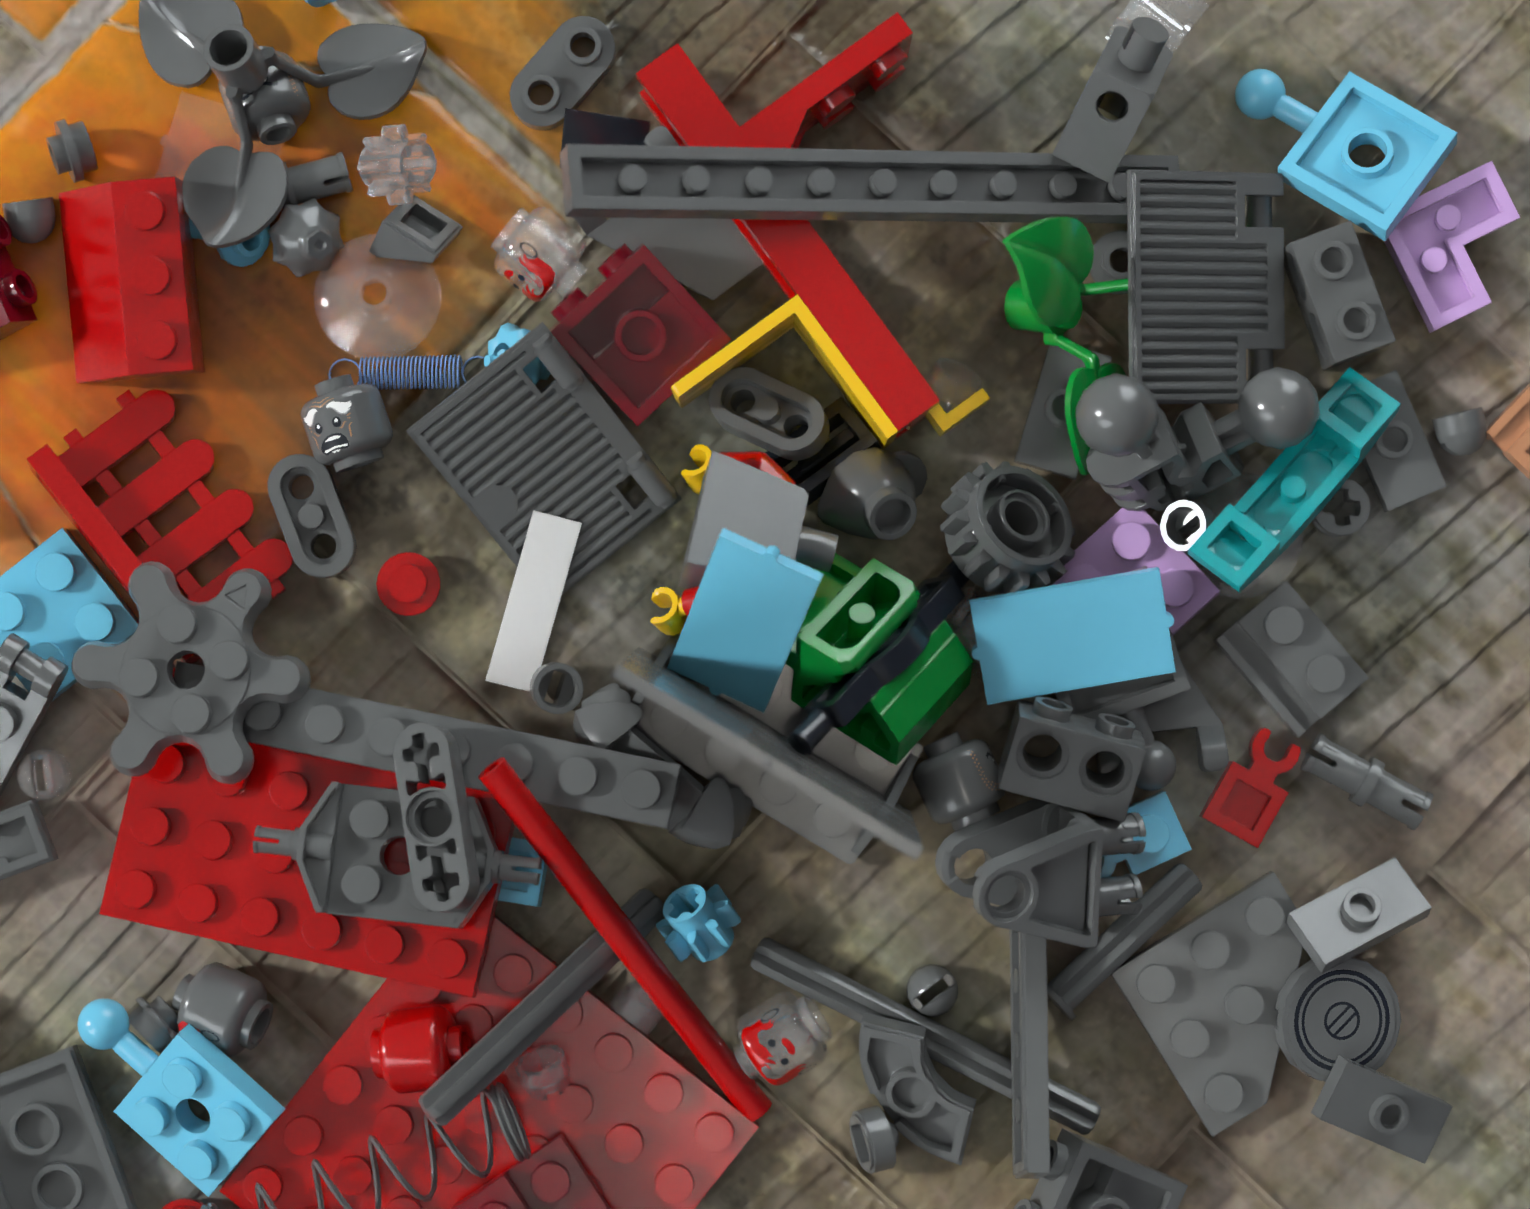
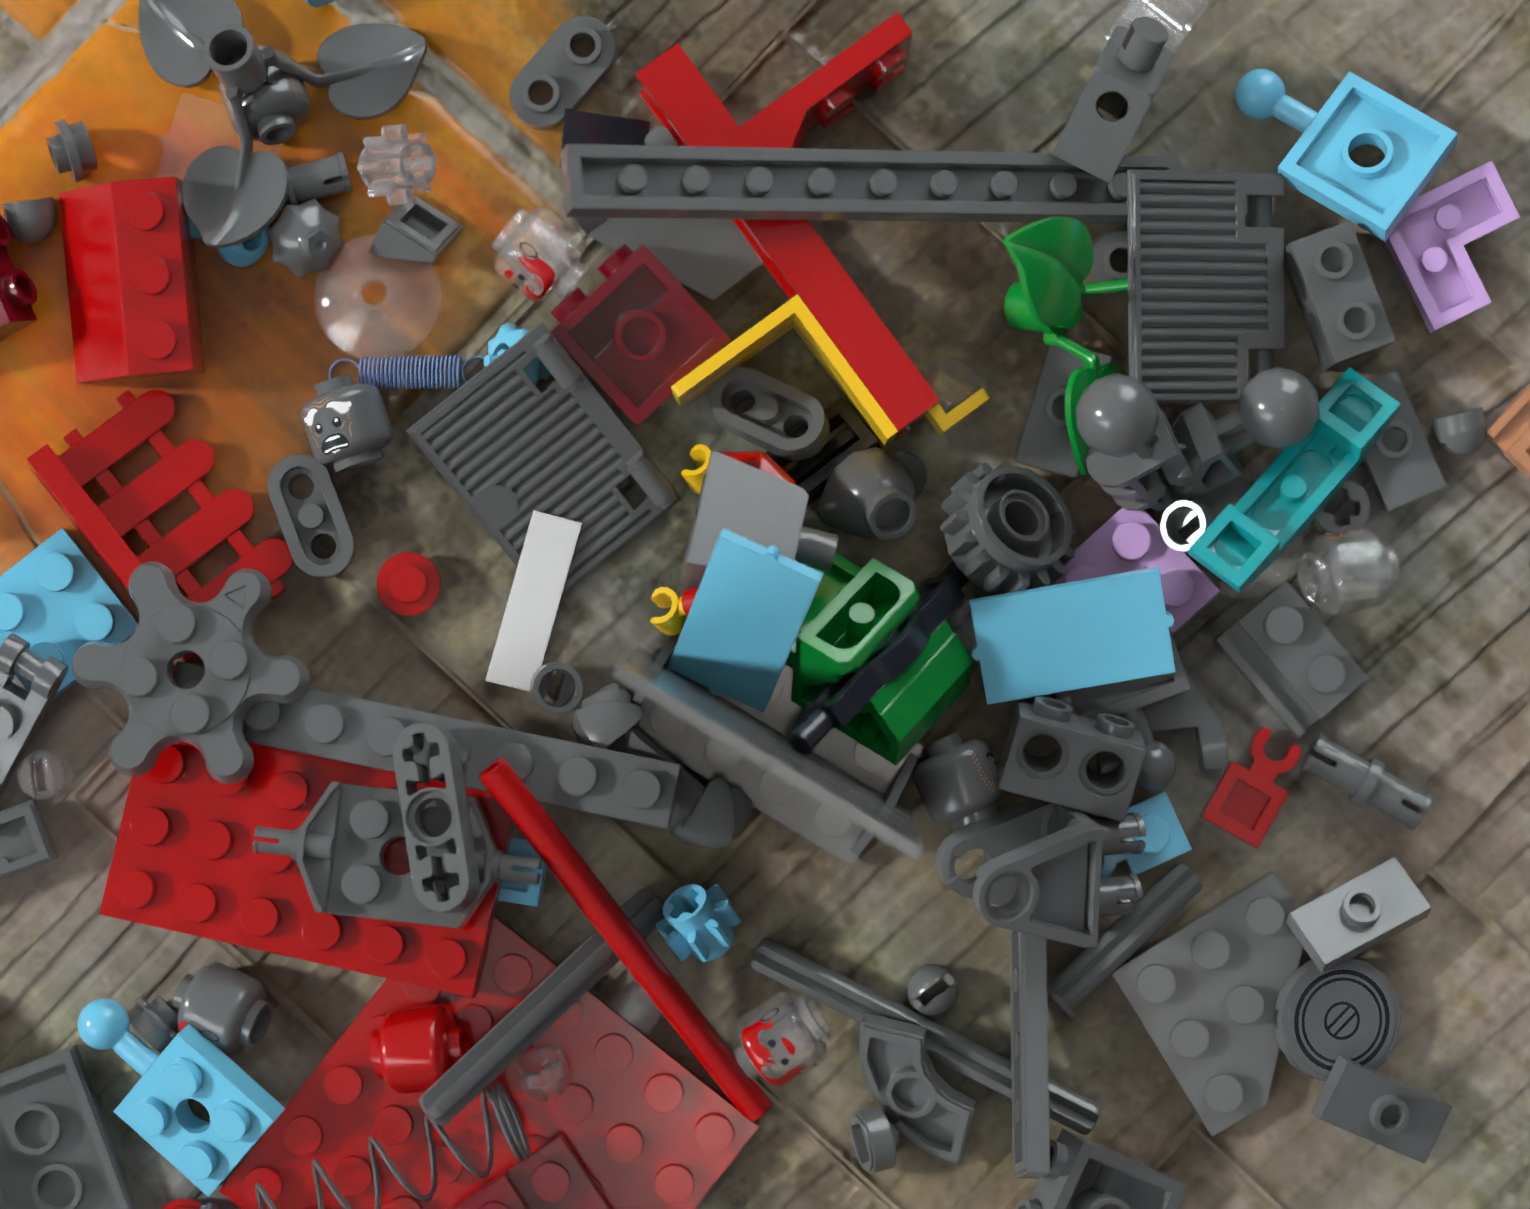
(1347, 571): none -> clear head

